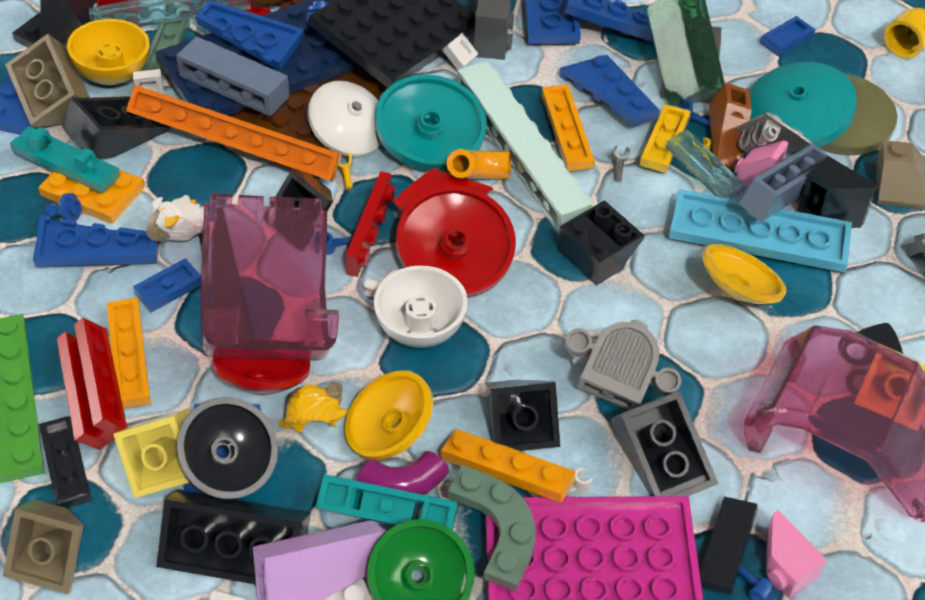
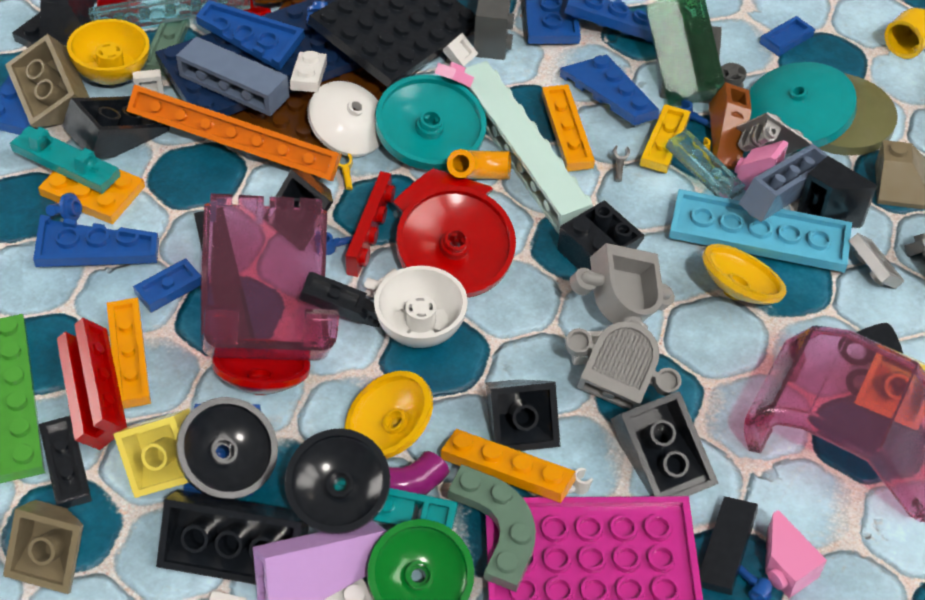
(175, 219): white hair -> none
(308, 71): none -> white plate
(313, 404): yellow hair -> none
(333, 458): none -> black dish
(337, 296): none -> black hinge
(454, 72): none -> bright pink plate
(624, 283): none -> light grey piece
(734, 74): none -> dark grey wheel
(870, 254): none -> light grey plate

